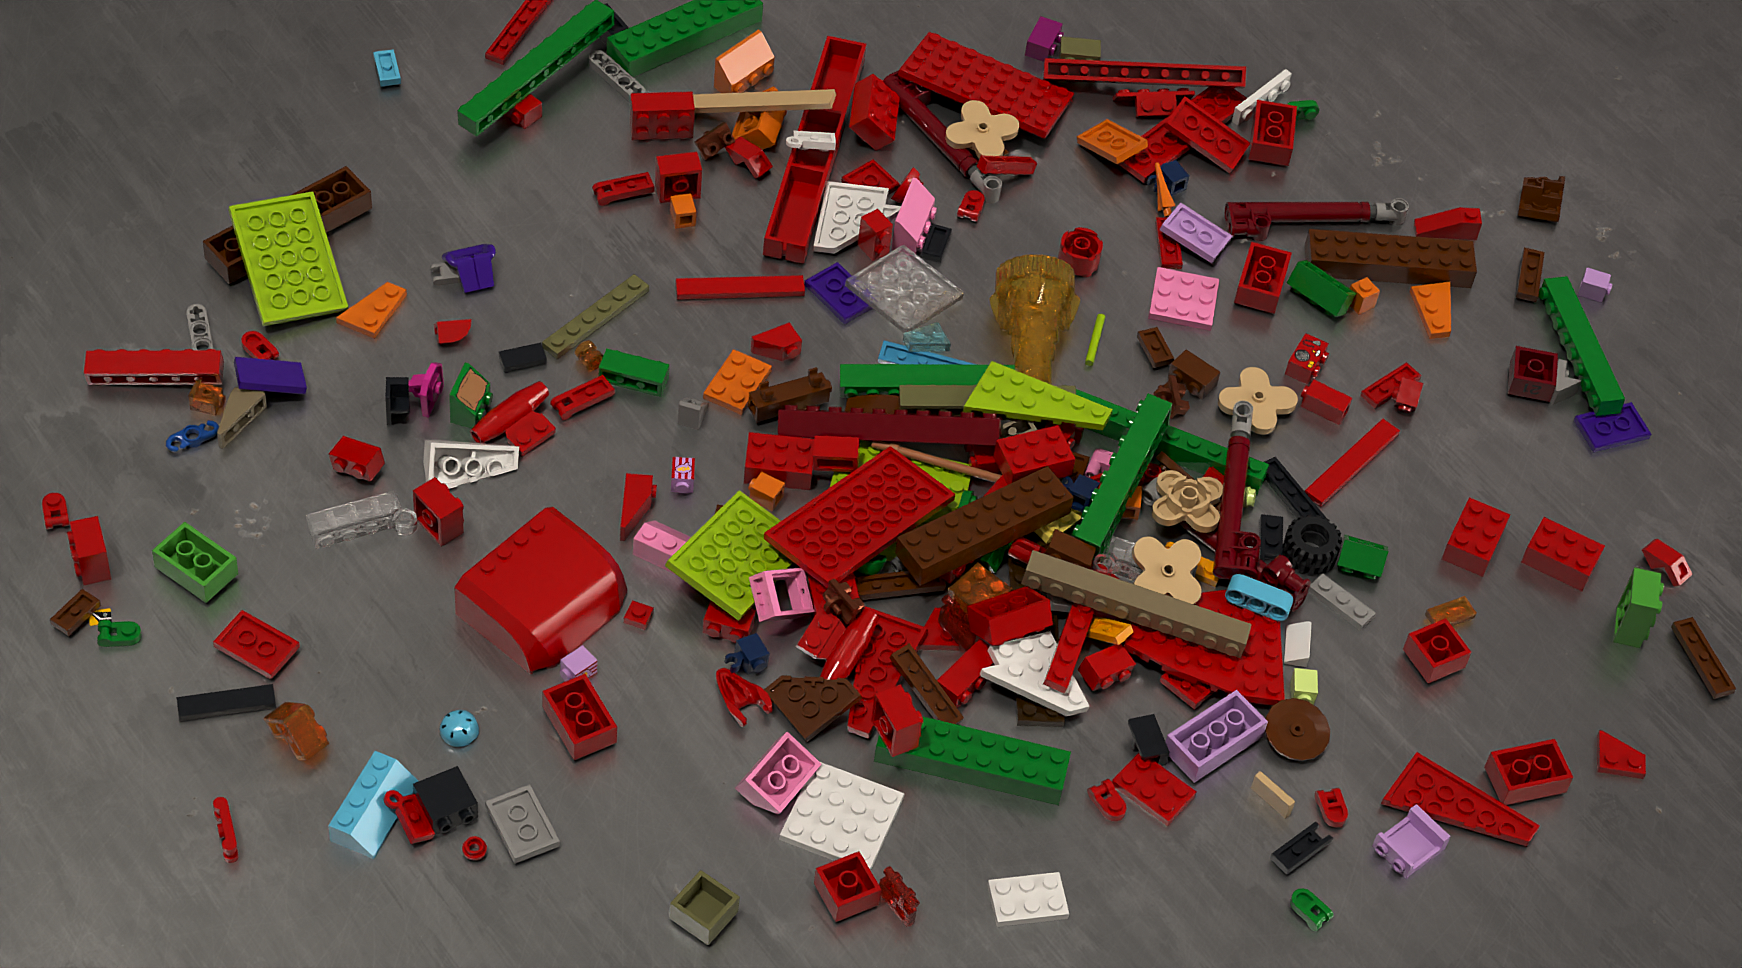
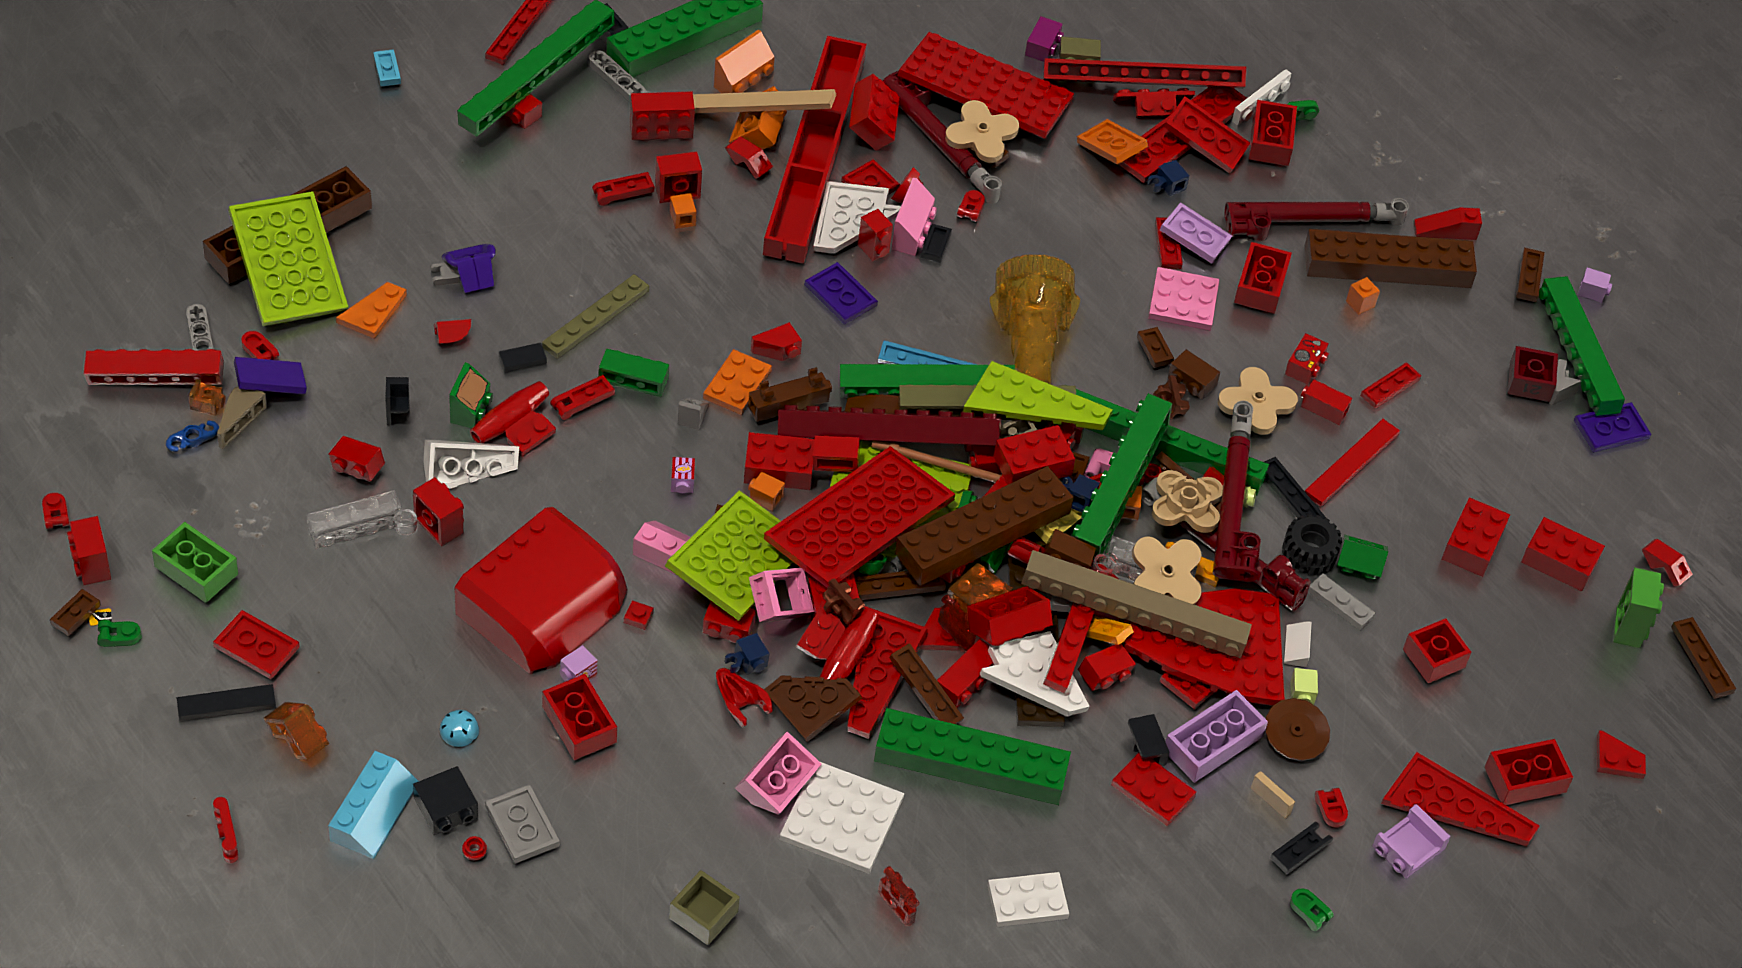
(410, 816): red hinge -> none
(428, 387): dark pink piece -> none
(589, 355): clear orange wheel -> none
(636, 501): red slope -> none
(714, 140): copper hips -> none
(740, 287): red tile -> none
(812, 140): white hinge -> none
(847, 886): red brick -> none
(897, 720): red brick -> none
(904, 289): clear plate -> none
(927, 339): clear light blue wing -> none
(1006, 165): red piece -> none
(1081, 250): red brick -> none
(1095, 339): lime bar -> none
(1114, 806): red plate -> none
(1165, 200): orange piece -> none
(1259, 597): medium azure beam -> none
(1271, 536): black hinge -> none
(1321, 288): green brick -> none
(1407, 395): red brick -> none
(1434, 308): orange wing -> none
(1454, 611): clear orange plate -> none
(1541, 198): reddish brown slope -> none

